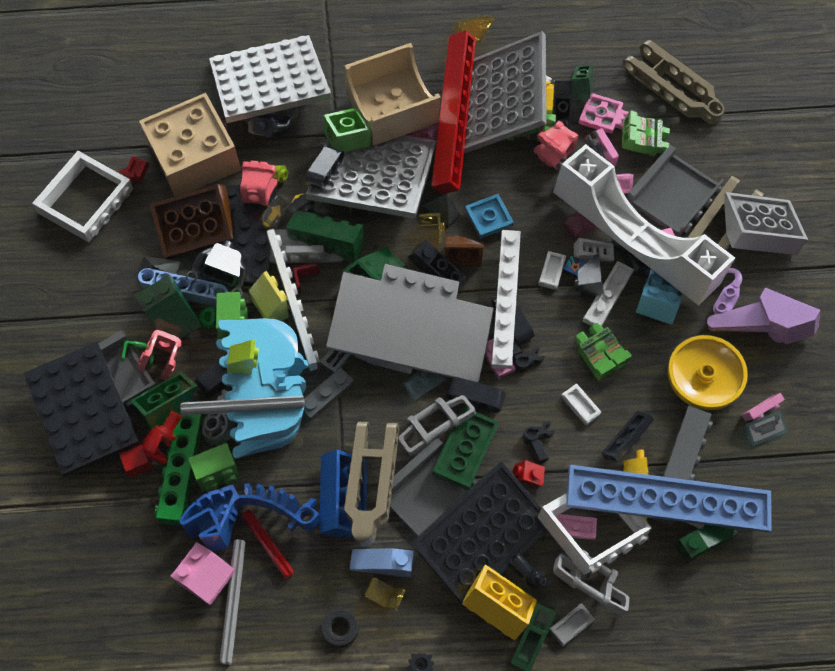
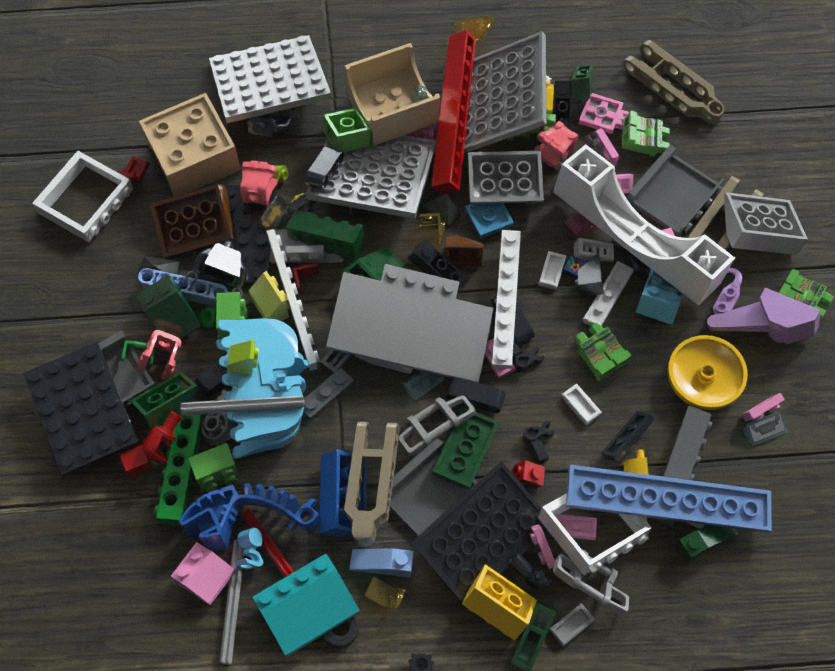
(250, 540): none -> medium azure leg
(306, 605): none -> teal slope
(419, 93): none -> clear light blue tile
(505, 177): none -> light grey slope
(538, 538): none -> bright pink plate
(806, 291): none -> bright green hips

